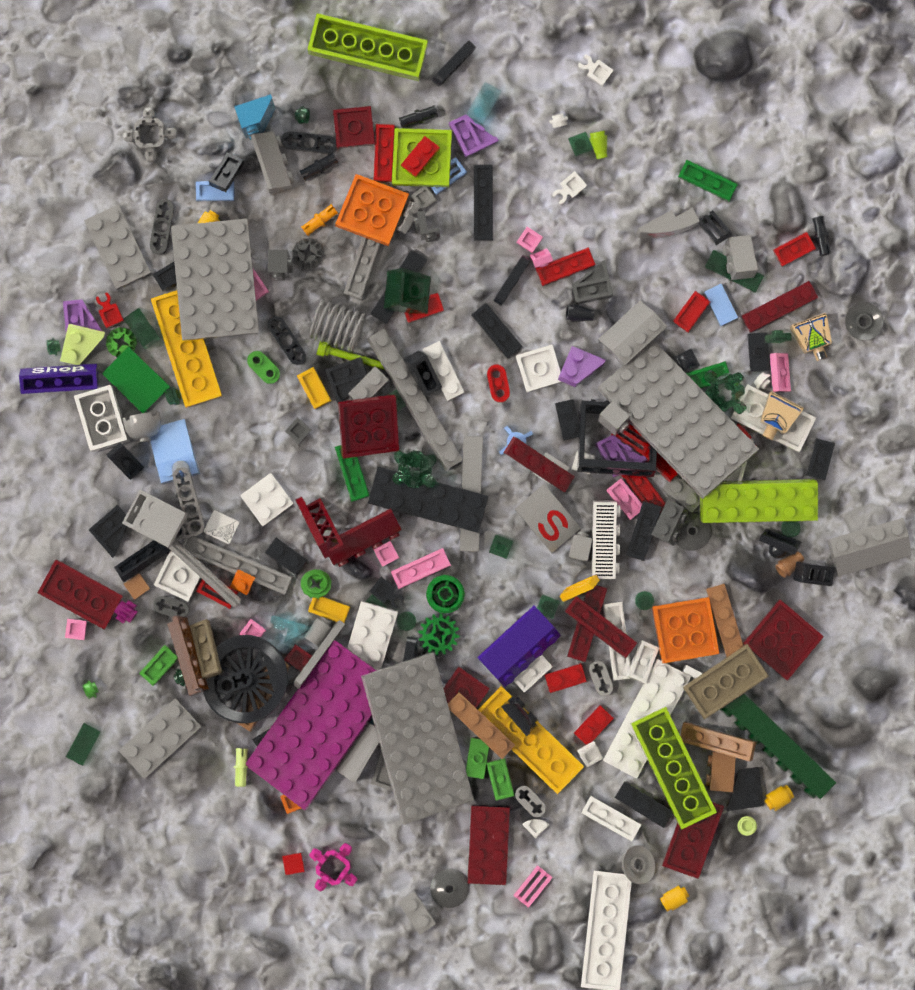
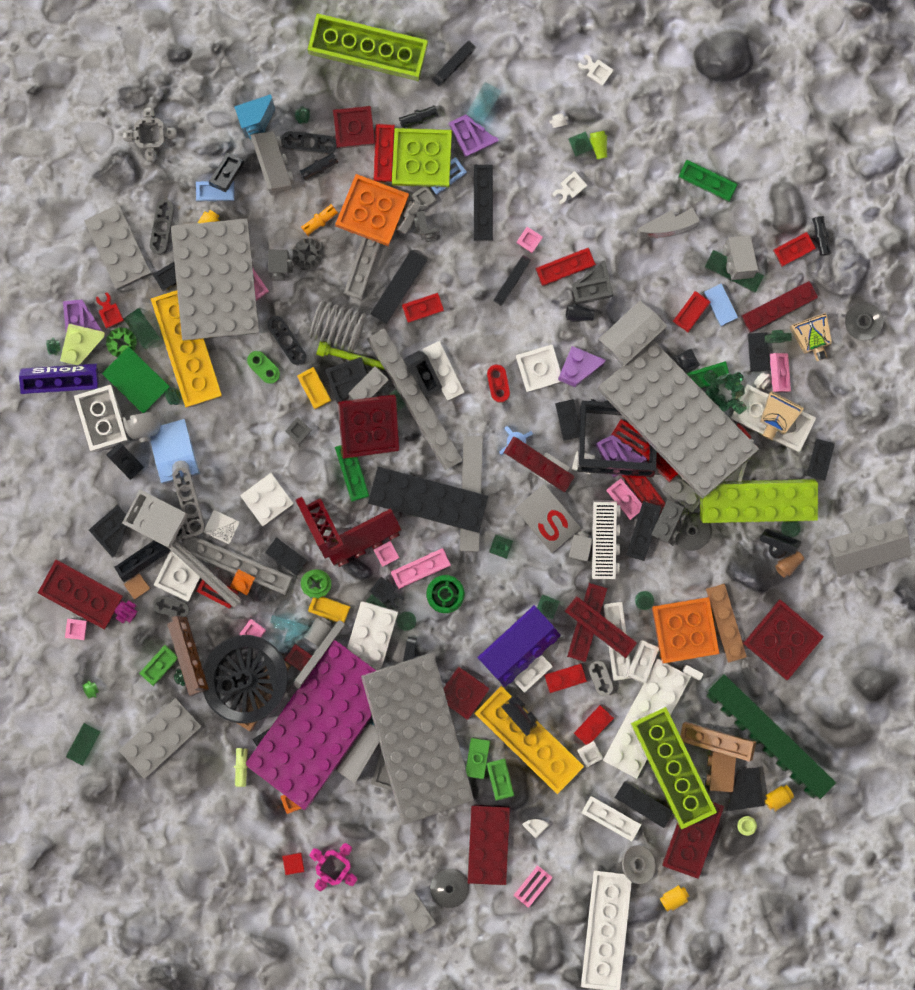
(205, 649): dark tan tile -> none
(407, 291): clear green slope -> none
(414, 478): clear green piece -> none
(420, 156): red plate -> none
(448, 631): green gear -> none
(480, 725): medium nougat plate -> none
(496, 331): black tile -> none
(526, 804): light grey beam -> none
(541, 258): bright pink plate -> none
(579, 588): yellow tile -> none
(614, 418): light grey brick -> none
(708, 219): black tile -> none
(725, 681): dark tan tile -> none
(802, 573): black slope -> none

